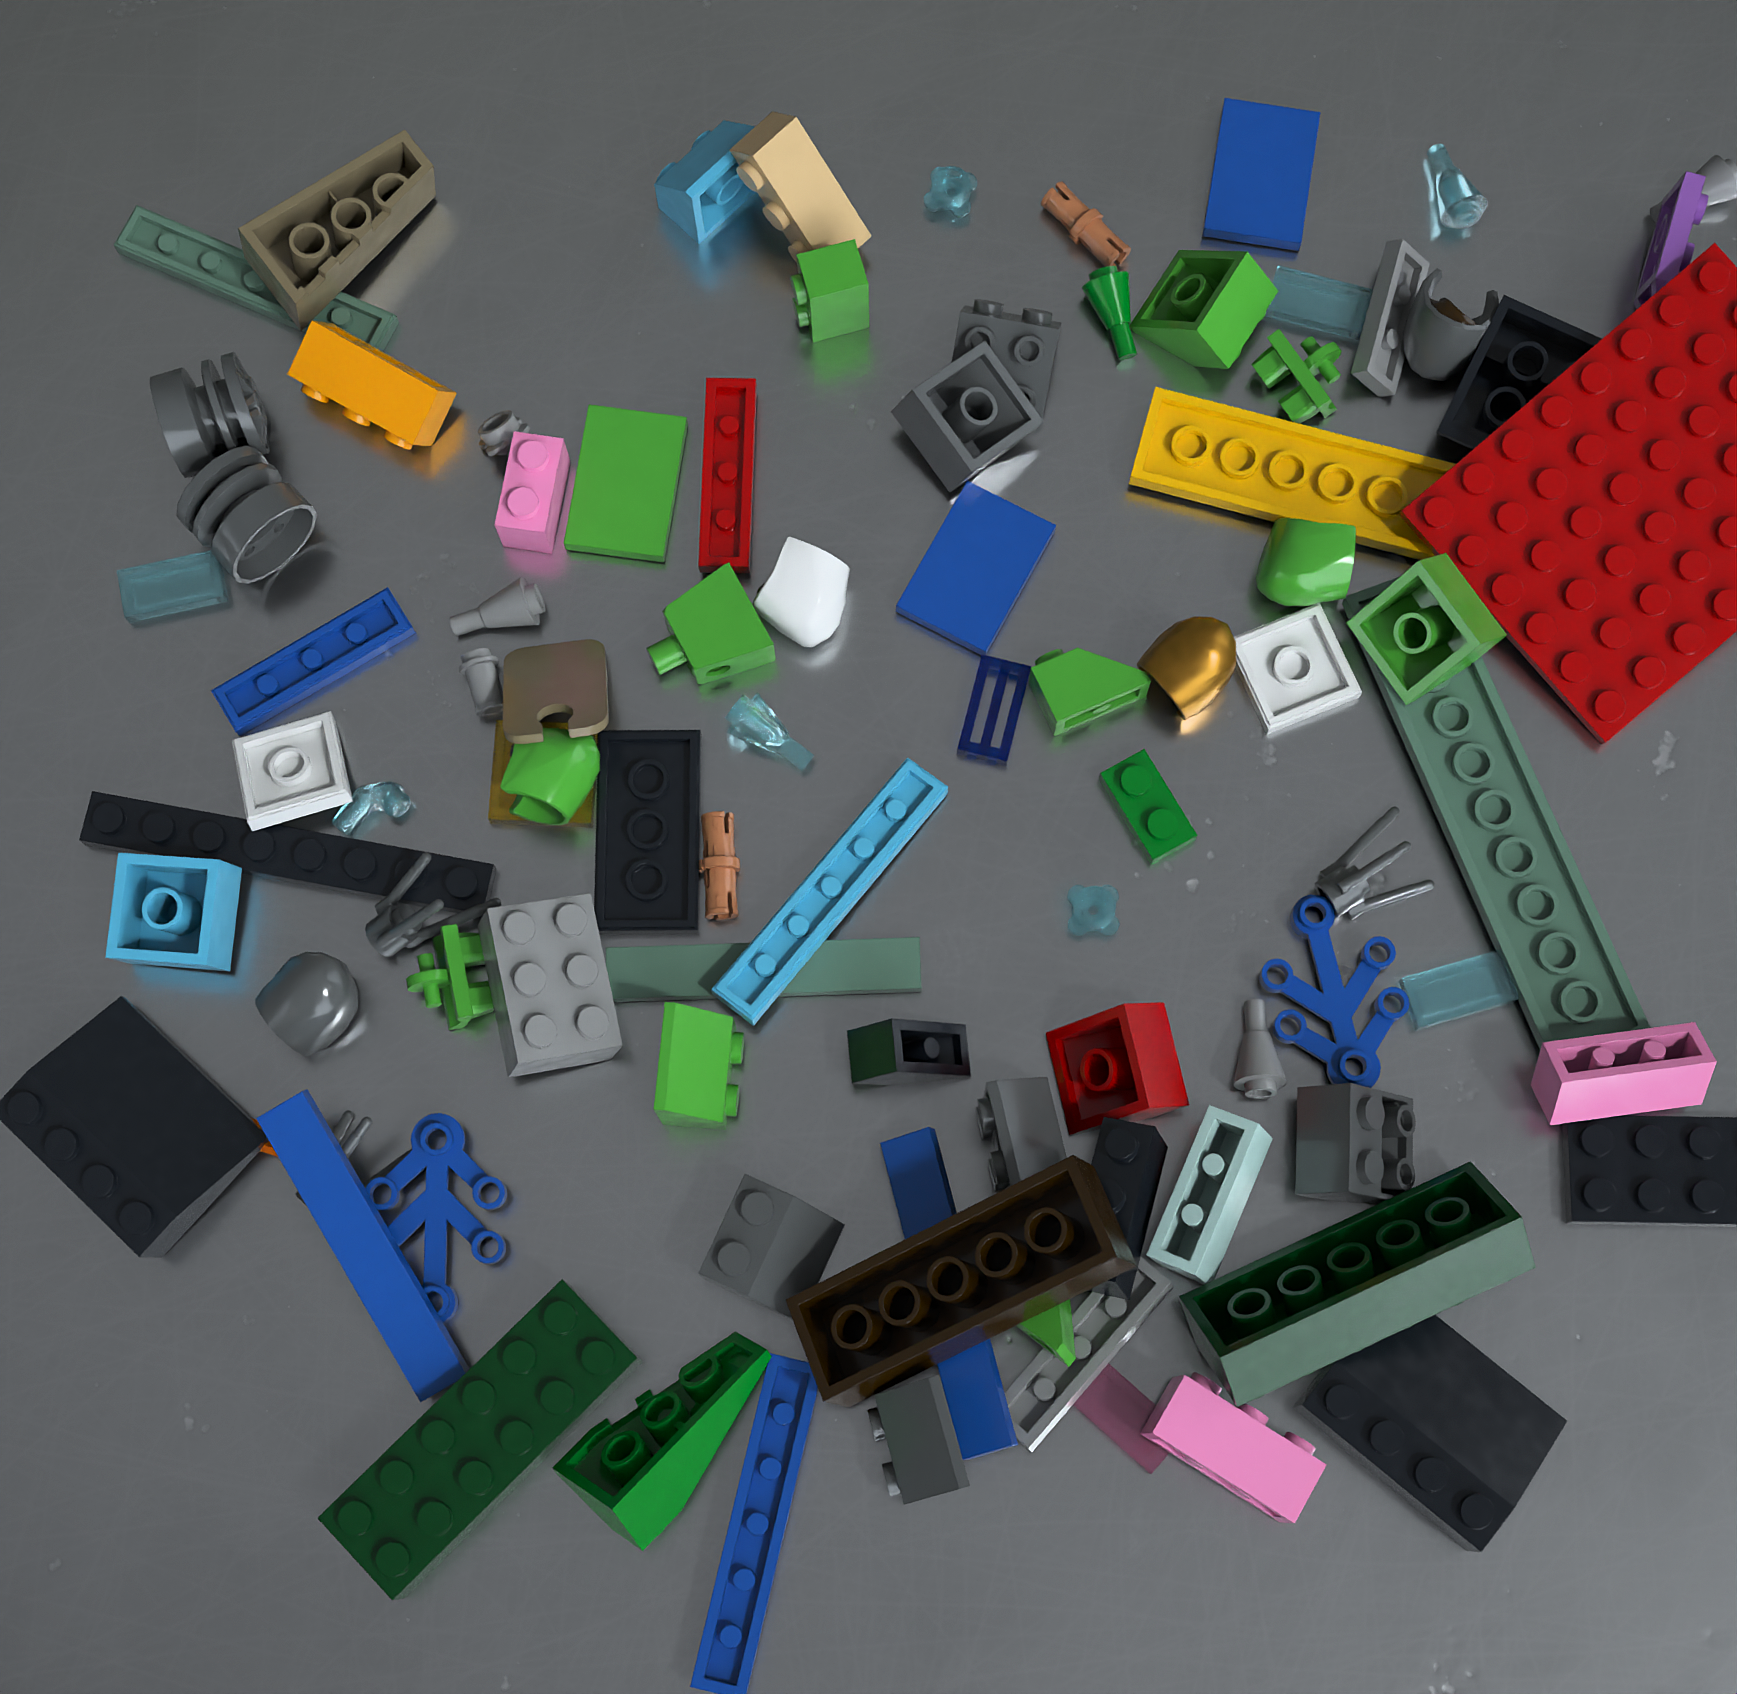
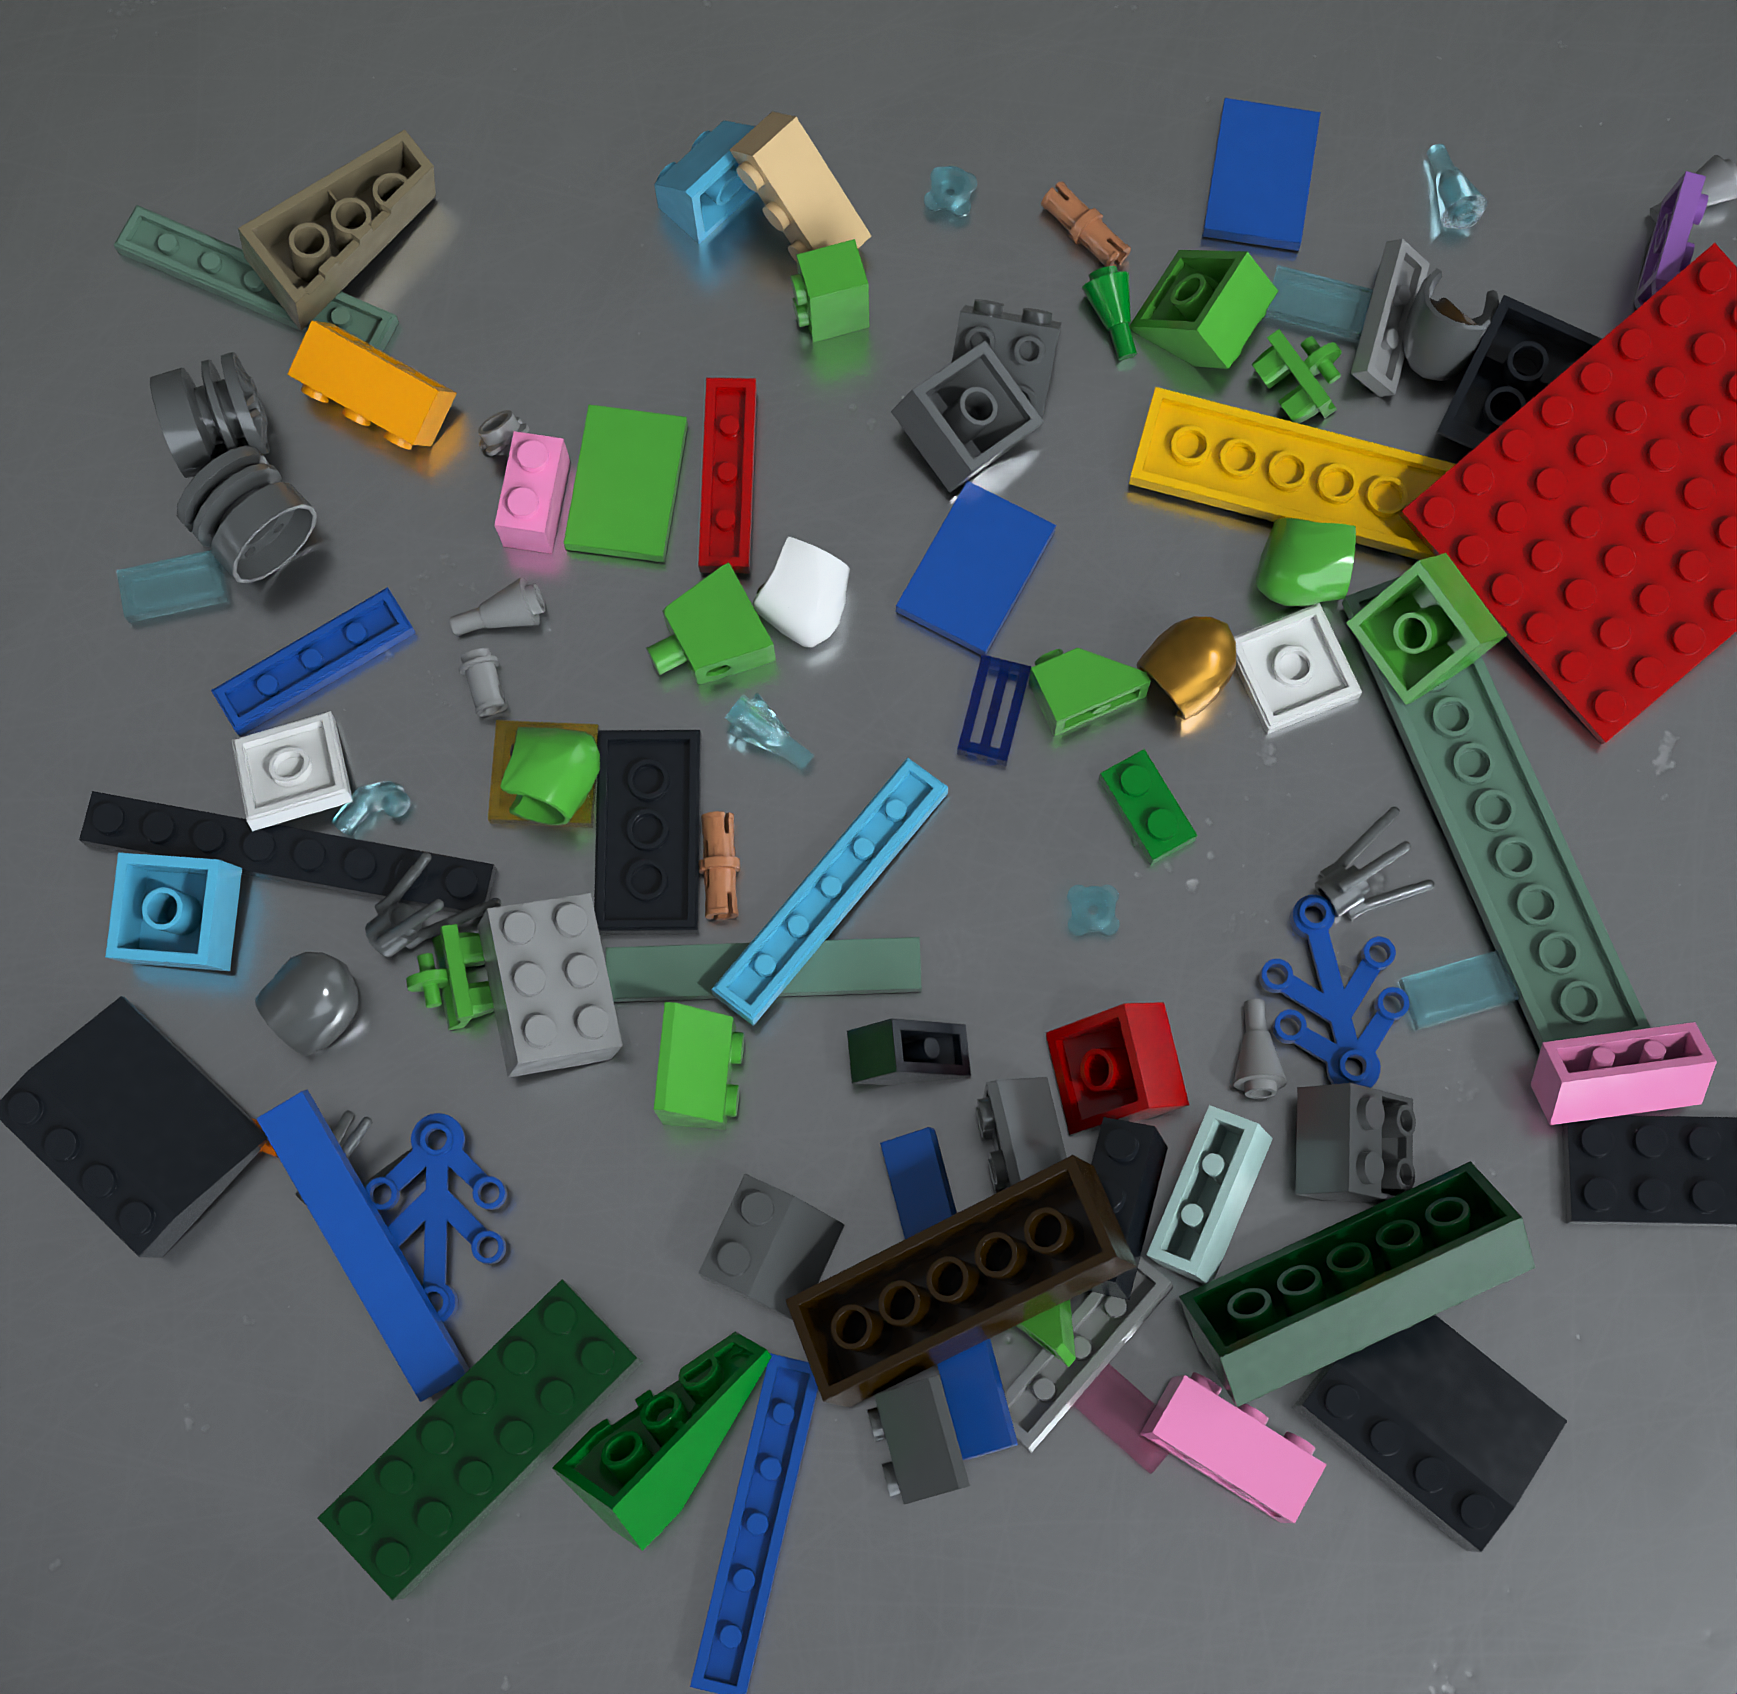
(552, 680): dark tan piece -> none

